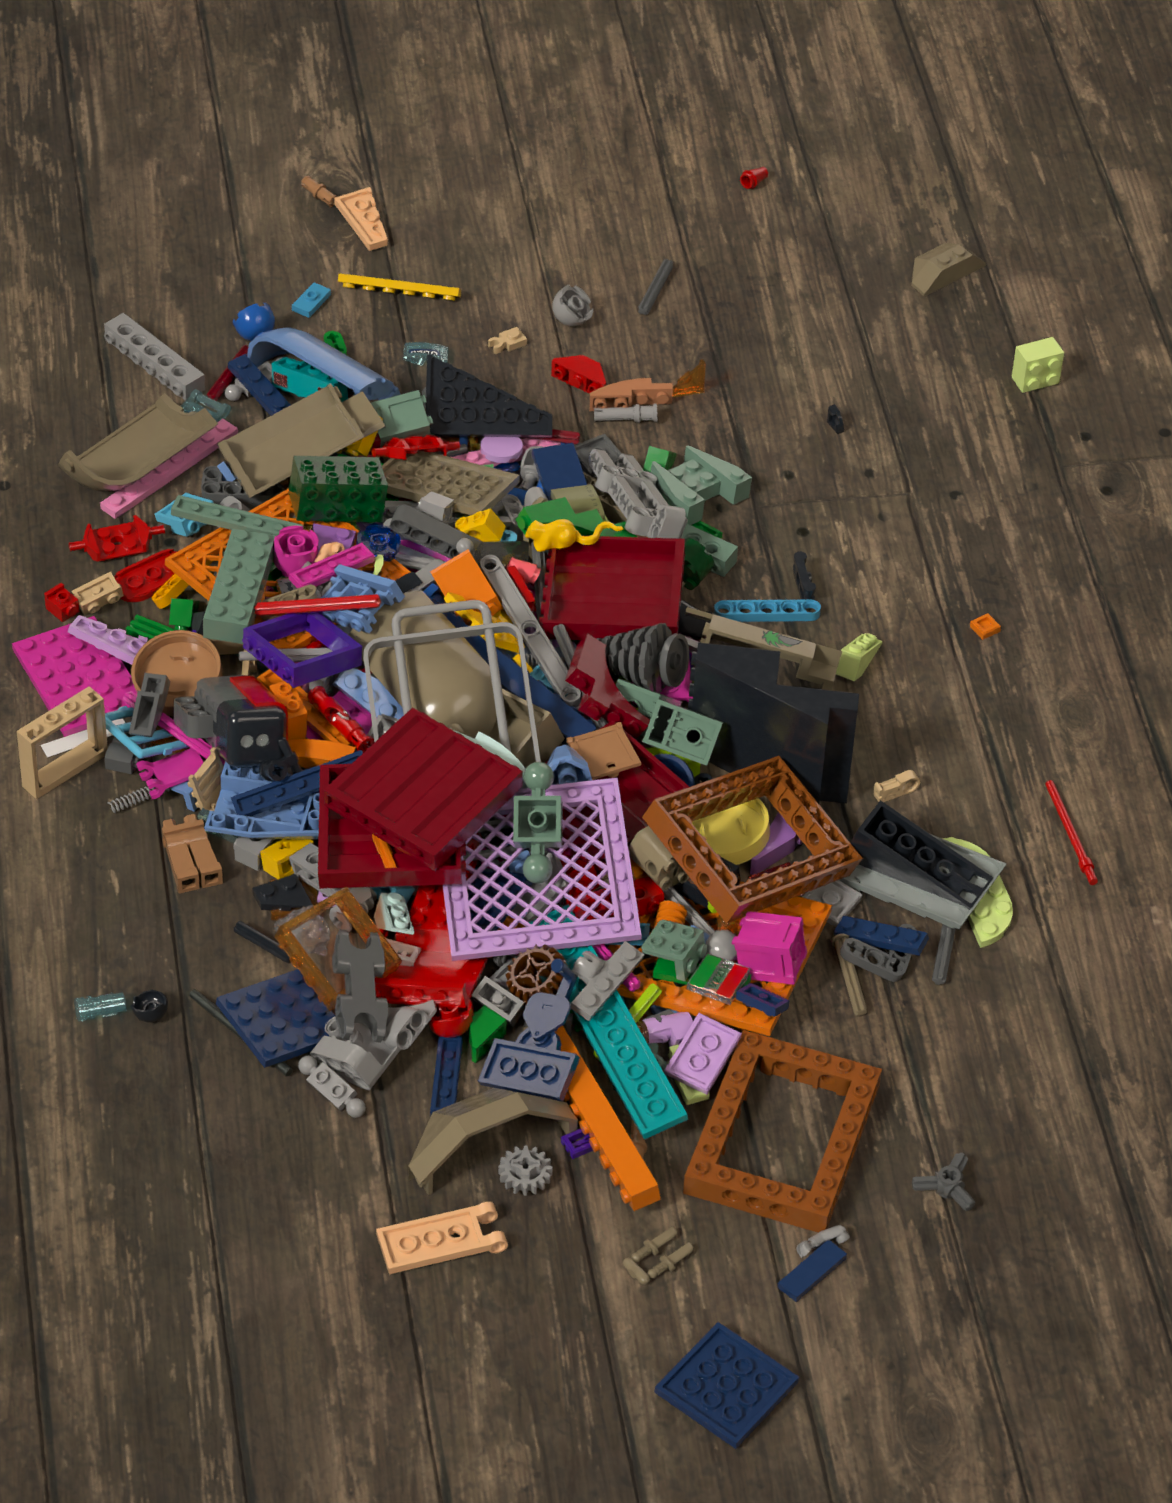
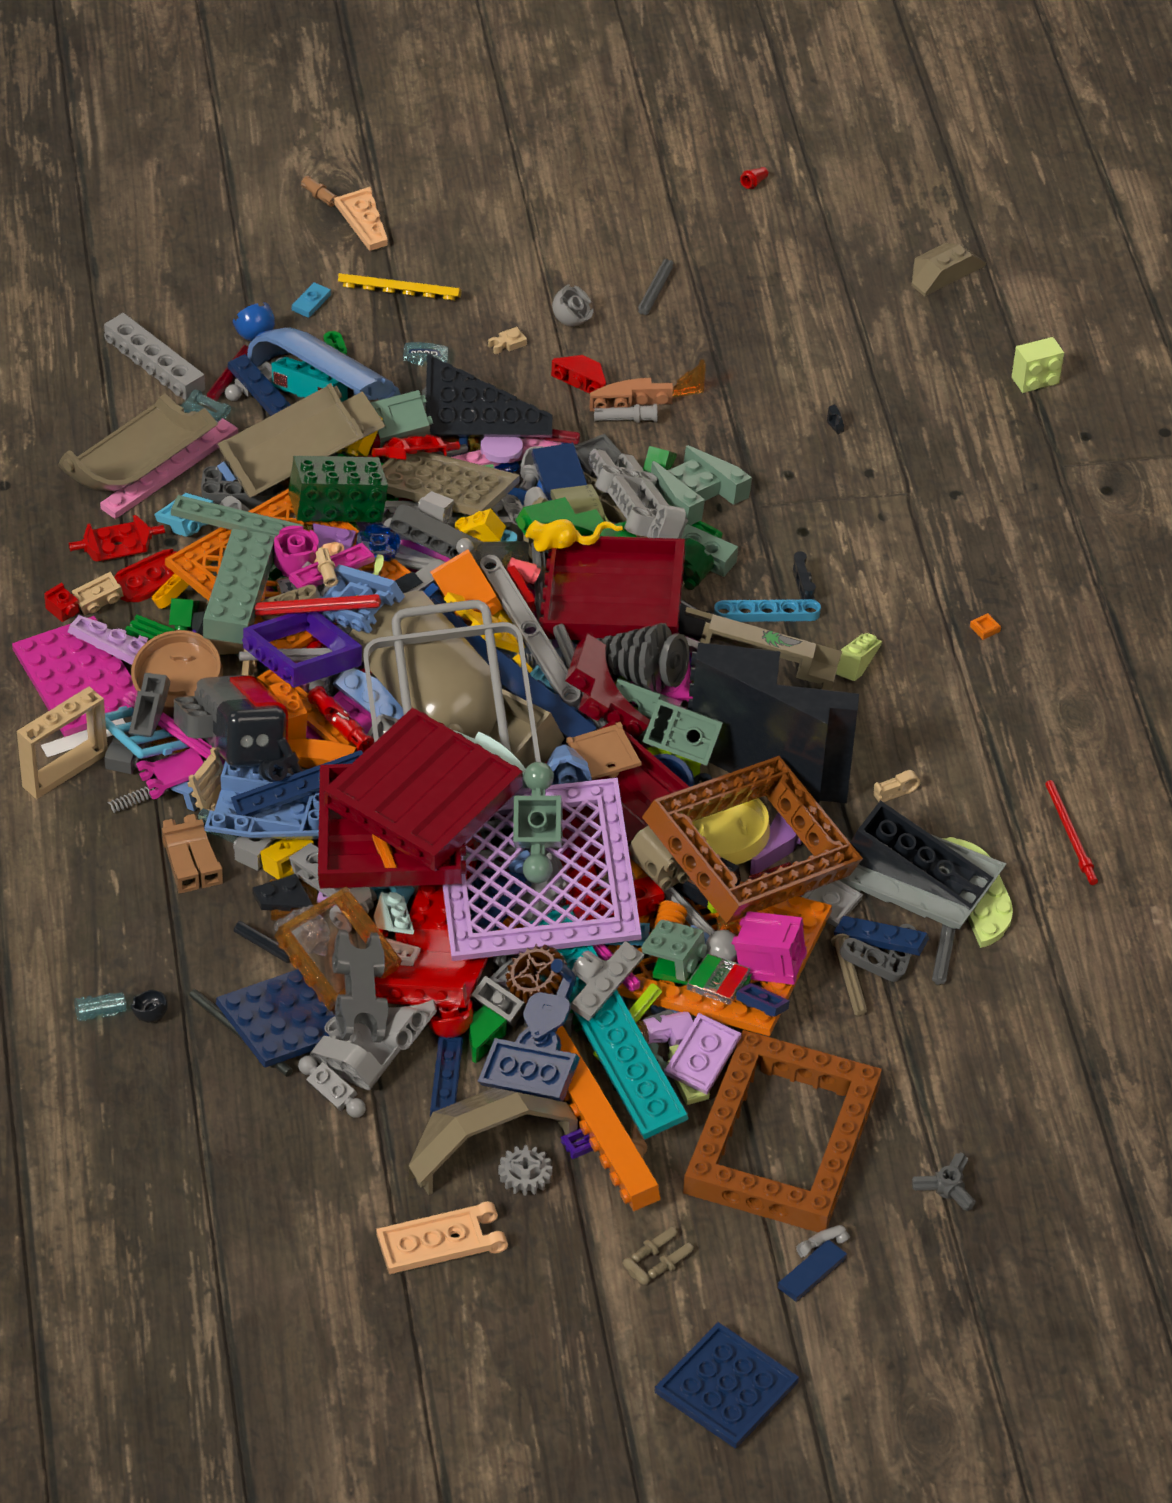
(326, 567): none -> tan axle

